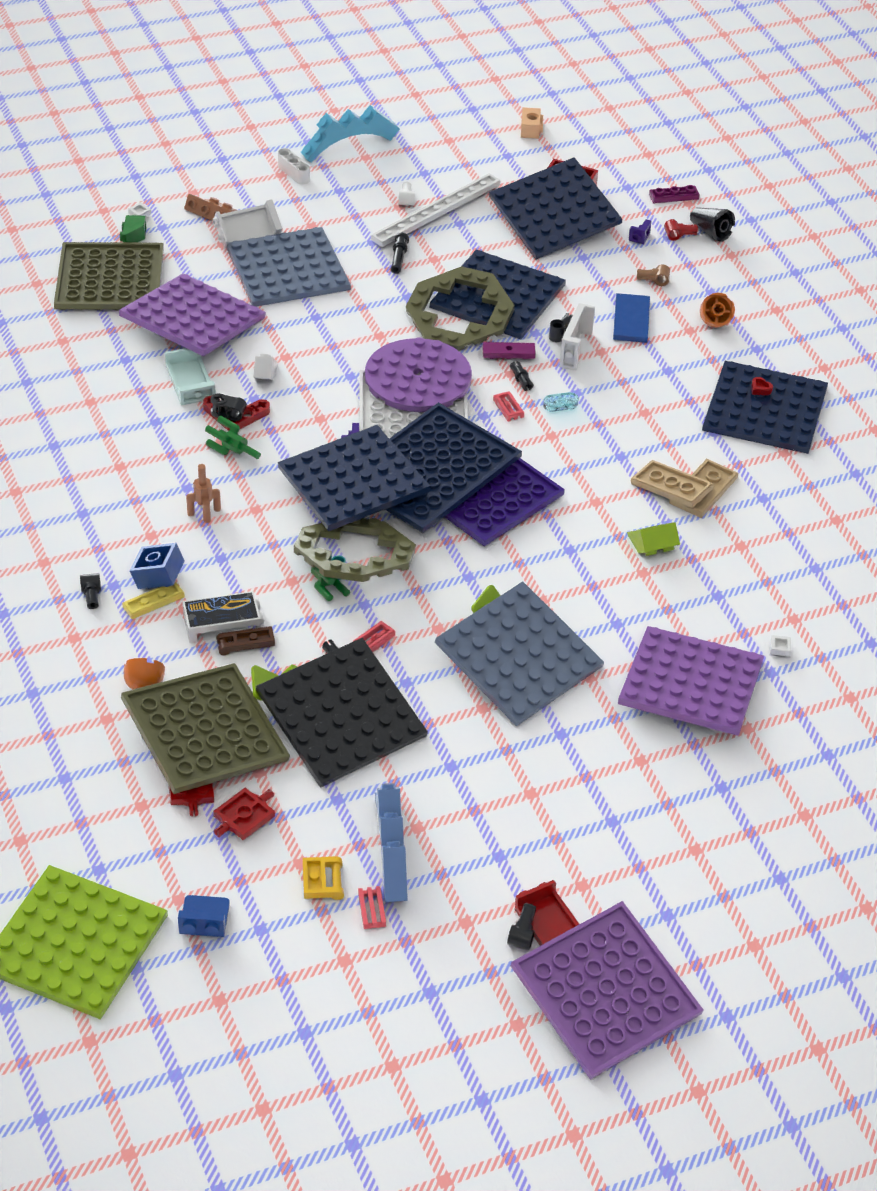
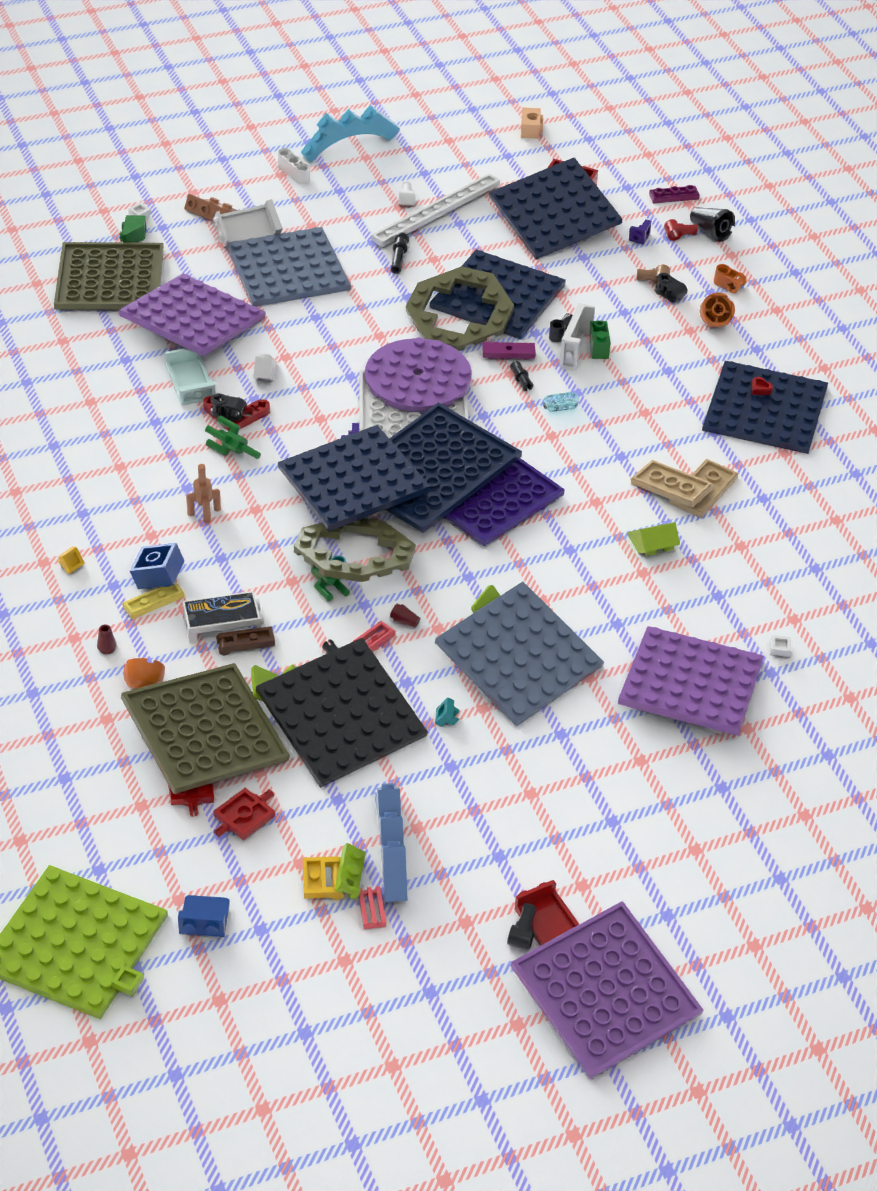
(71, 559): none -> yellow tile
(90, 587): black pin -> none
(106, 641): none -> dark red cone
(127, 980): none -> lime tile
(350, 871): none -> lime plate
(404, 615): none -> dark red cone
(446, 713): none -> teal tile
(505, 407): coral tile -> none
(599, 340): none -> green slope
(631, 318): blue tile -> none
(670, 287): none -> black piece
(727, 278): none -> orange piece

